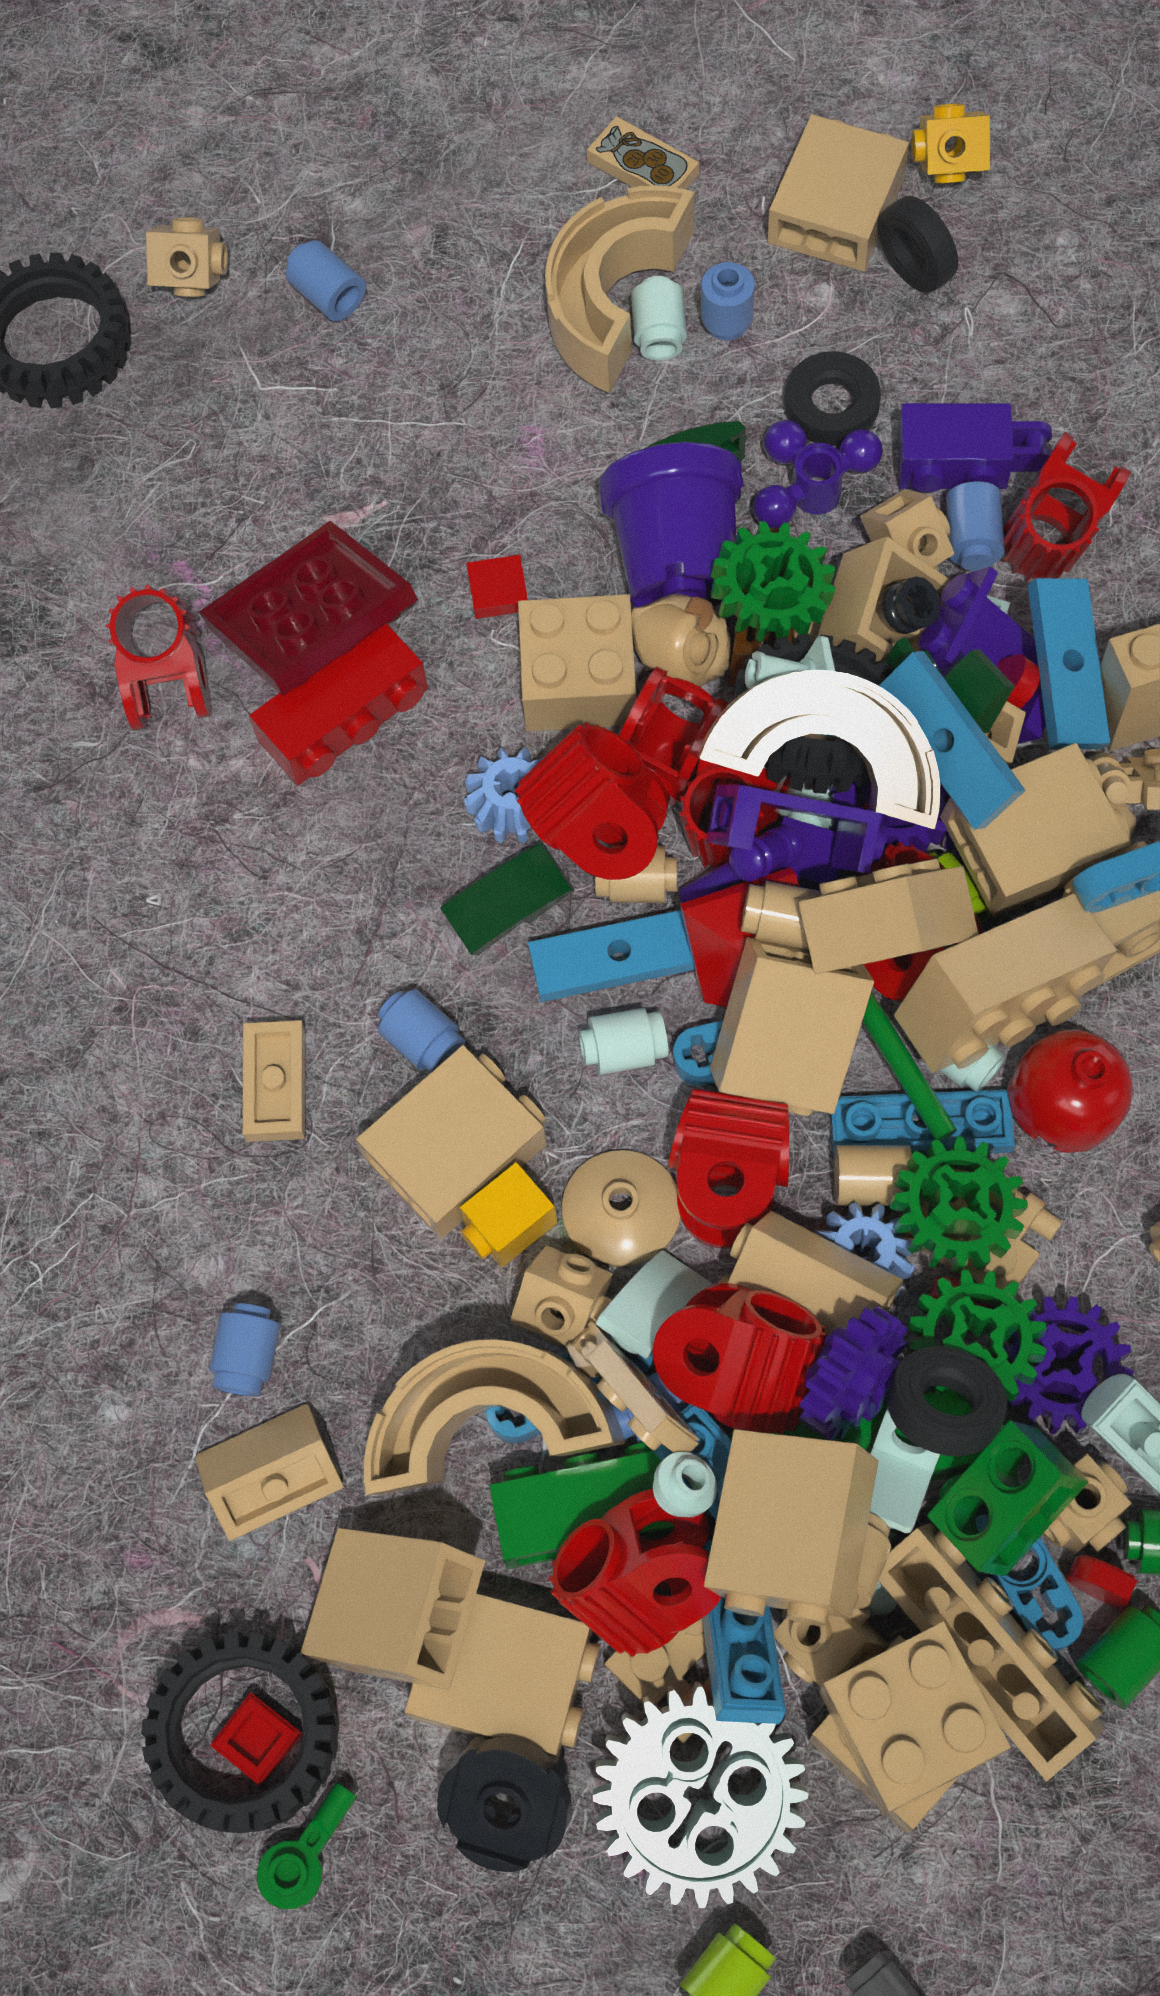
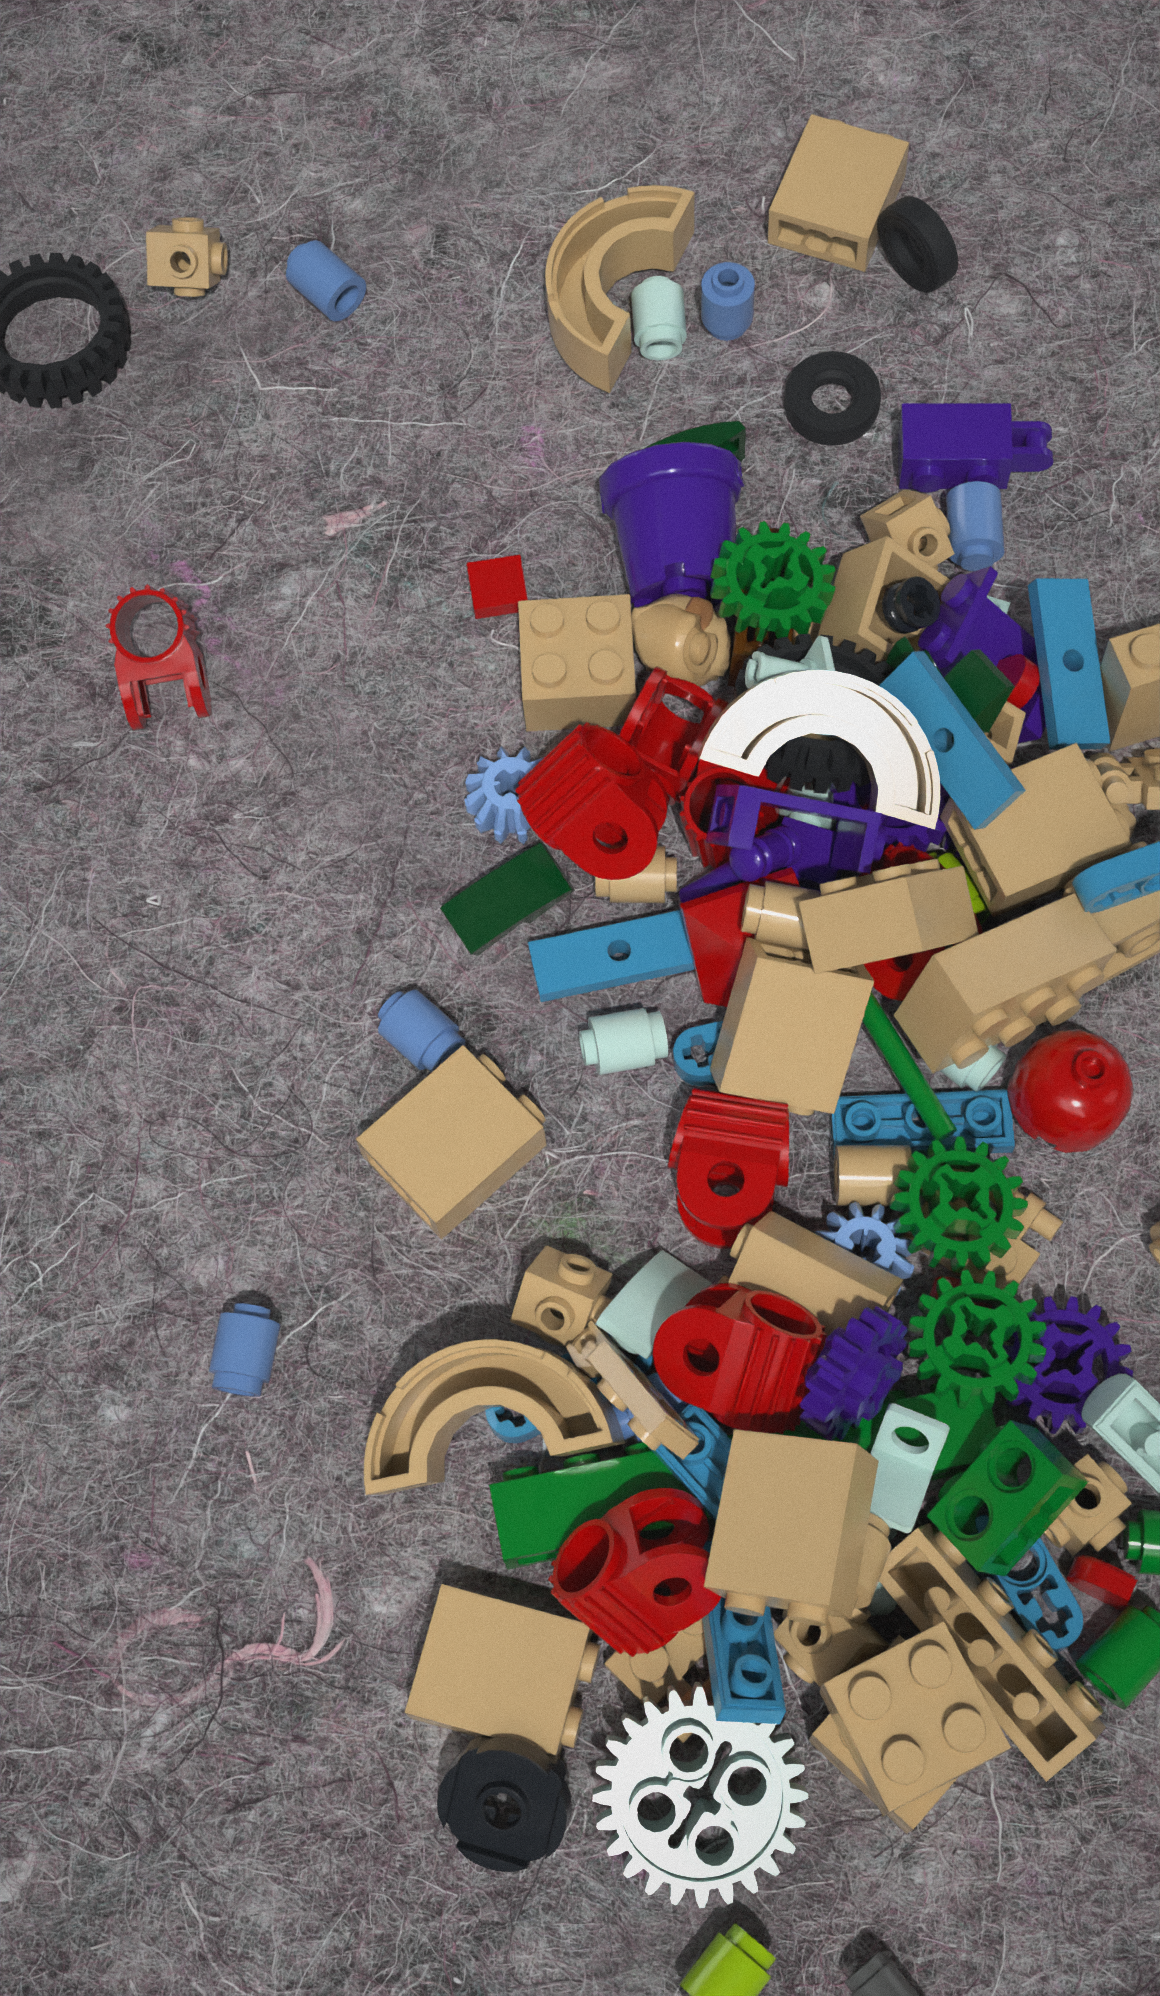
(167, 1709): black tyre -> none
(256, 1739): red tile -> none
(267, 1472): tan panel -> none
(273, 1081): tan plate -> none
(293, 1870): green plate -> none
(308, 607): dark red plate -> none
(340, 705): red brick -> none
(393, 1607): tan brick -> none
(507, 1216): yellow brick -> none
(626, 1235): tan dish -> none
(640, 158): tile -> none
(672, 1492): light aqua plate -> none
(786, 444): dark purple piece -> none
(934, 1429): black tyre -> none
(970, 145): yellow brick -> none
(1031, 553): red piece -> none

